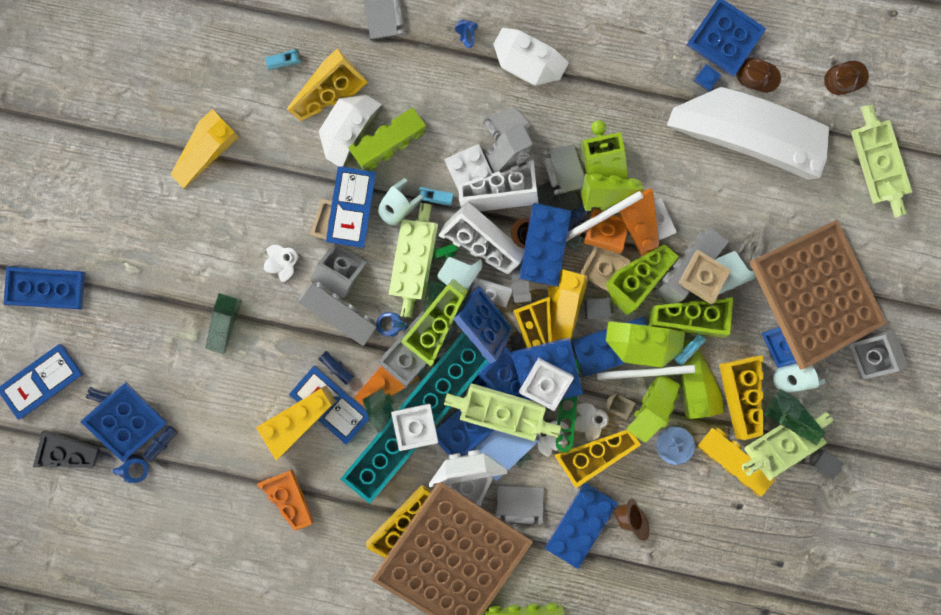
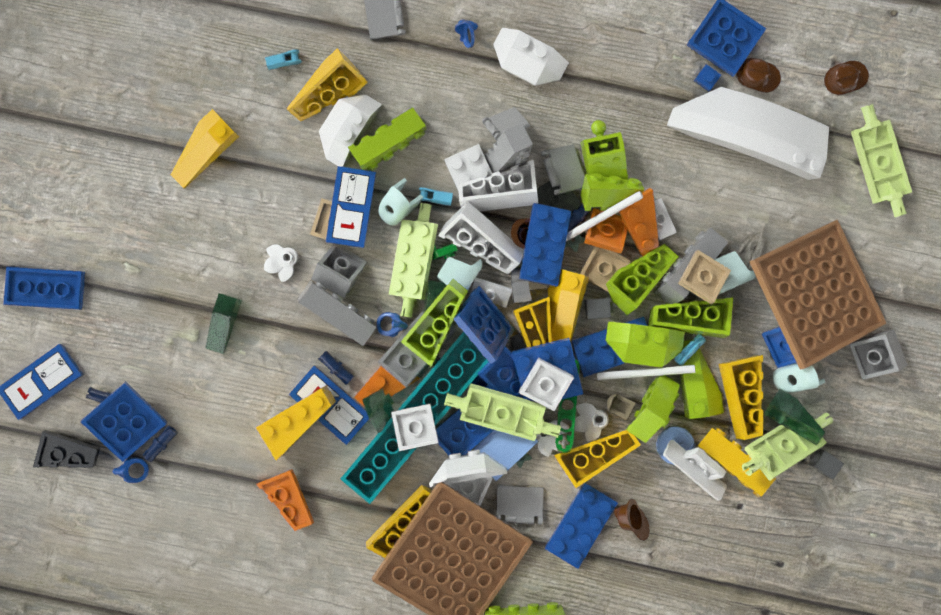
(698, 467): none -> white bracket

